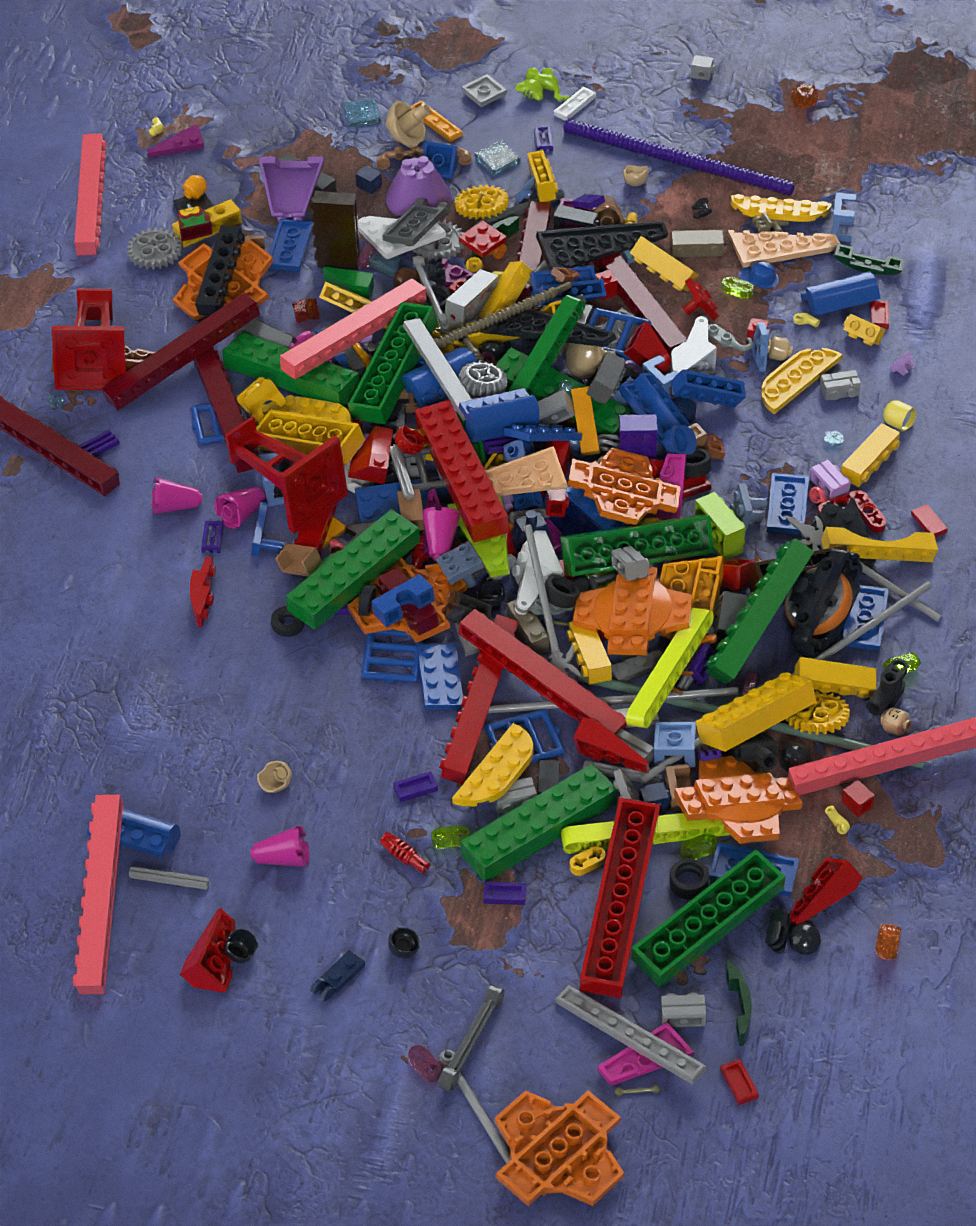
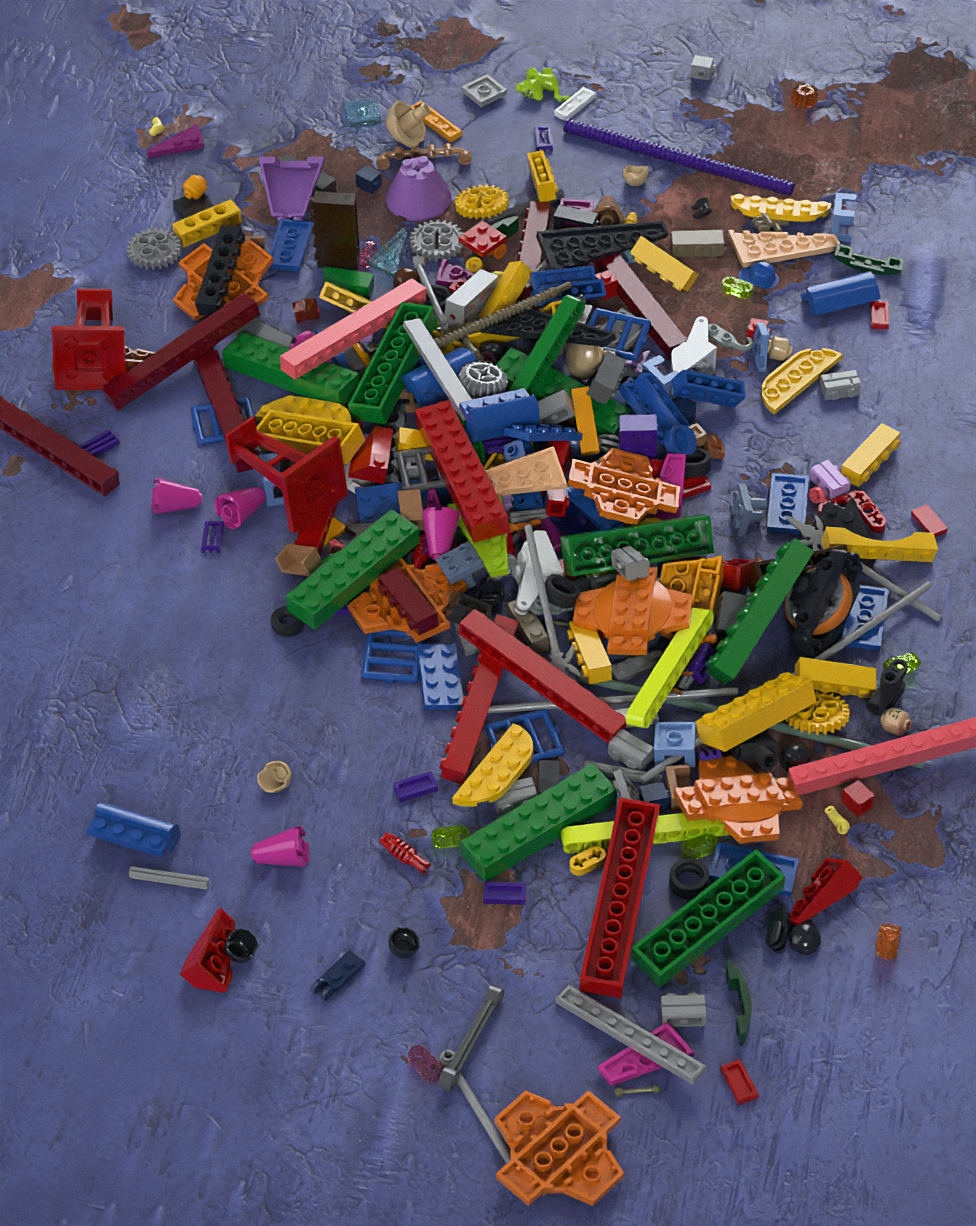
(56, 399): clear light blue hinge -> none
(90, 194): coral brick -> none
(99, 895): coral brick -> none
(193, 223): dark red torso -> none
(201, 590): red slope -> none
(257, 394): yellow piece -> none
(263, 543): blue piece -> none
(365, 603): black beam -> none
(374, 227): white plate -> none
(401, 472): light grey axle -> none
(409, 440): red hair -> none
(414, 591): blue arch -> none
(416, 222): dark grey hinge -> none
(436, 273): black tile -> none
(443, 157): blue slope -> none
(497, 157): tile -> none
(526, 191): medium blue plate -> none
(532, 518): dark blue torso -> none
(564, 274): dark orange plate -> none
(565, 385): clear light blue hinge -> none
(588, 201): dark purple tile -> none
(598, 742): red wedge -> none
(646, 346): red slope -> none
(701, 299): red plate -> none
(726, 528): lime brick -> none
(750, 683): clear pink beam -> none
(804, 318): light yellow arm -> none
(833, 437): clear light blue plant -> none
(864, 329): yellow brick -> none
(895, 414): light yellow helmet -> none
(903, 363): lavender tile -> none

